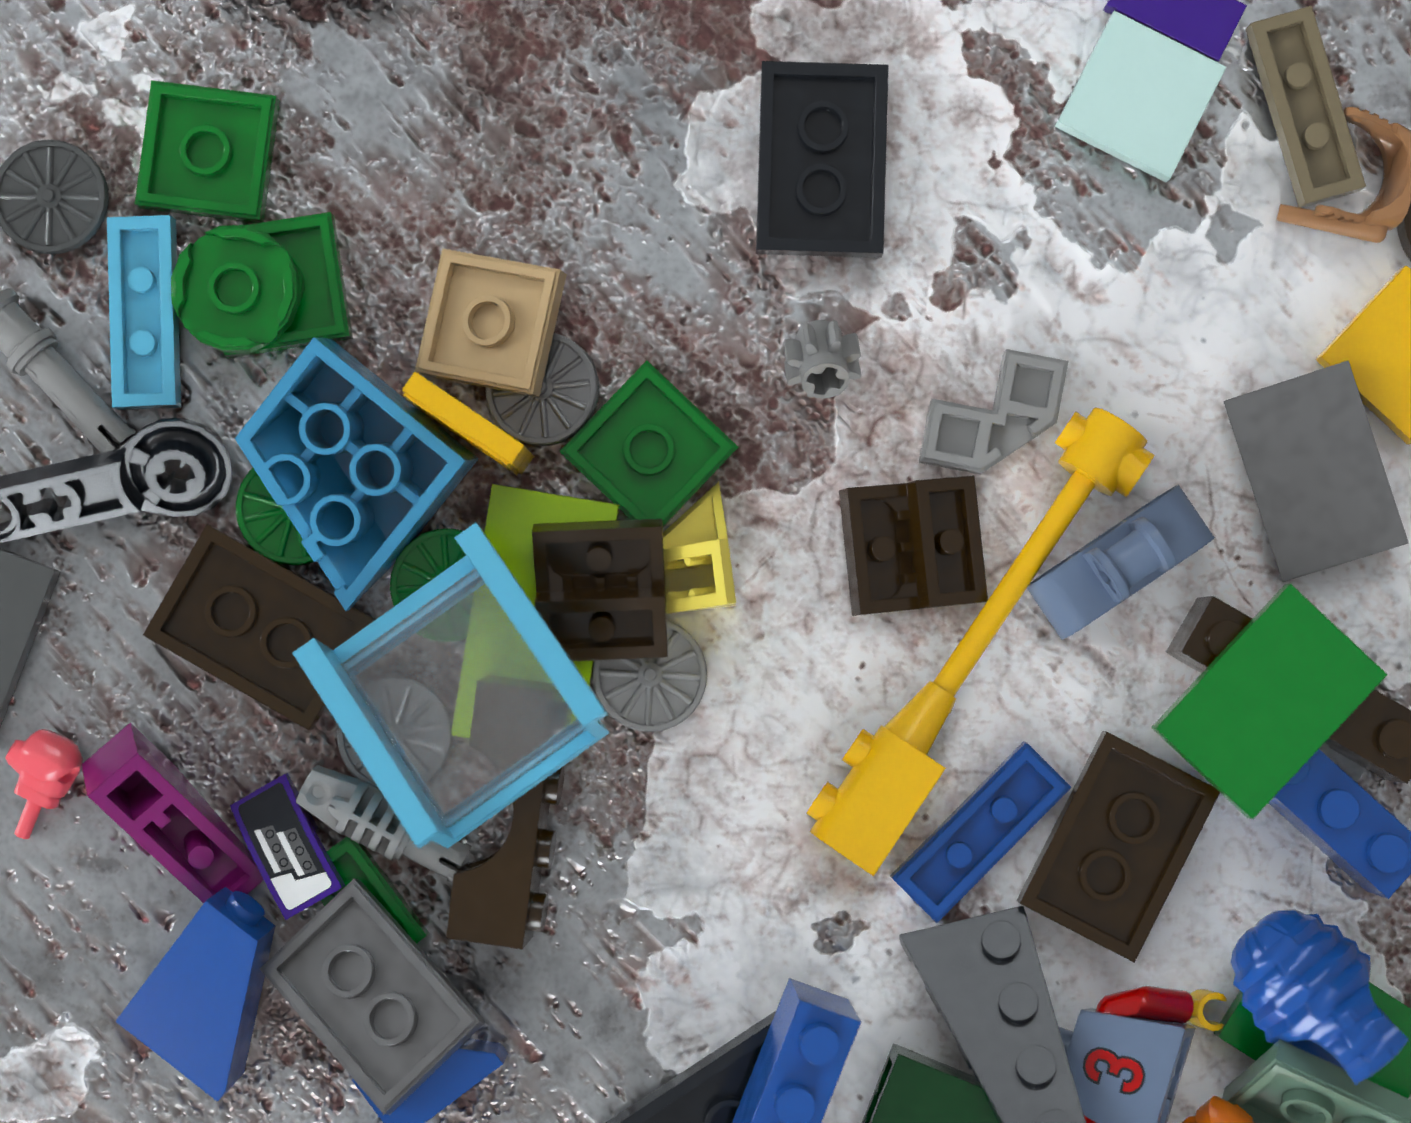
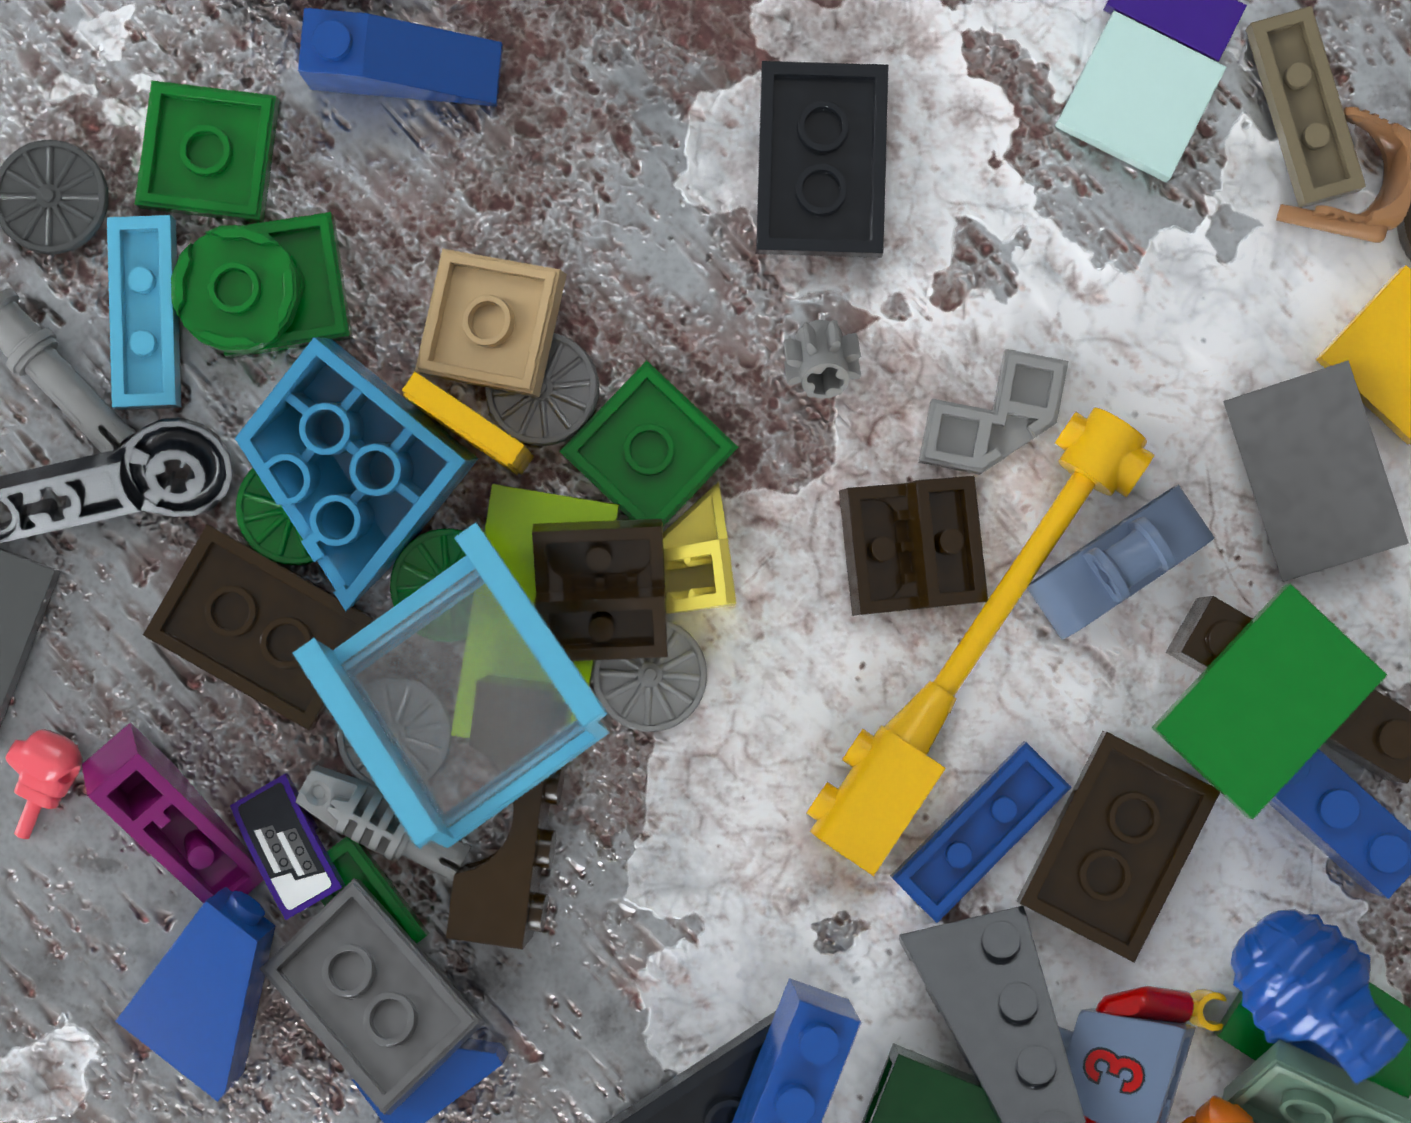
(396, 59): none -> blue slope

